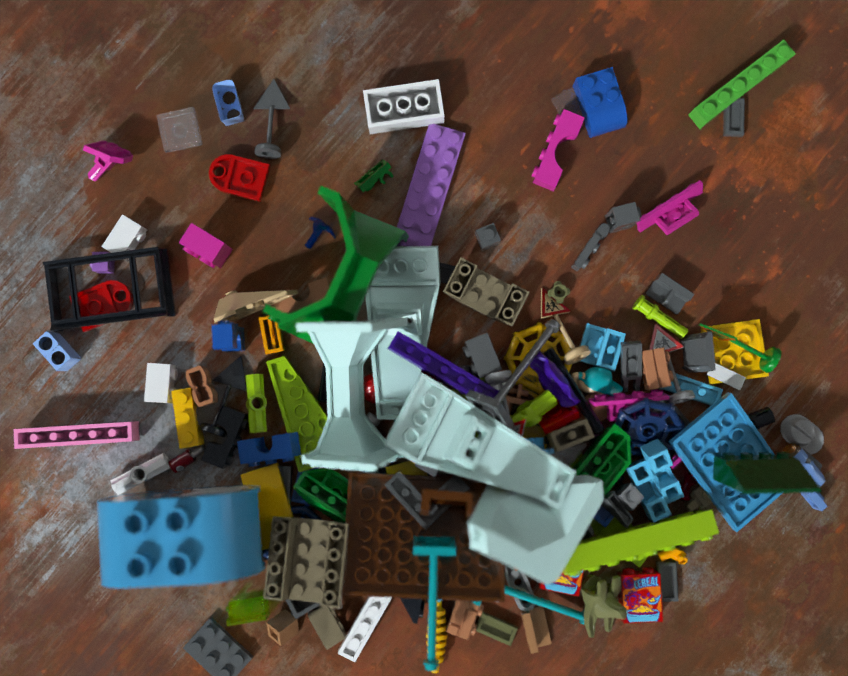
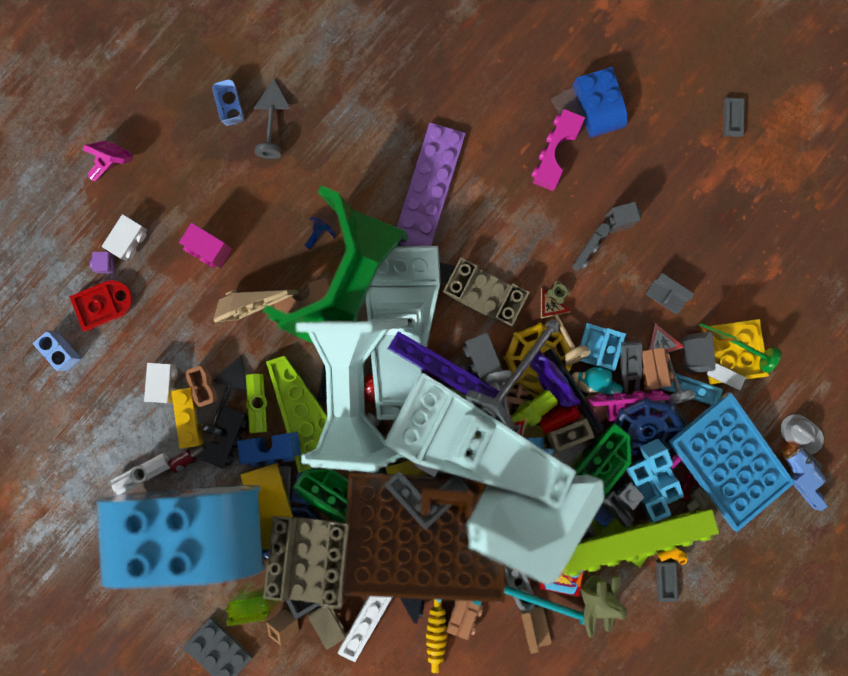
(76, 435): bright pink brick -> none
(164, 284): black piece -> none
(179, 129): clear tile -> none
(228, 337): blue arch -> none
(240, 176): red plate -> none
(264, 336): light orange tile -> none
(367, 181): green plate -> none
(404, 106): white brick -> none
(434, 547): teal tile -> none
(487, 237): dark grey brick -> none
(496, 628): olive tile -> none
(641, 595): brick -> none
(653, 312): lime pin -> none
(674, 212): dark pink bracket -> none
(741, 84): bright green arch -> none
(762, 417): black hinge -> none
(763, 473): dark green slope -> none

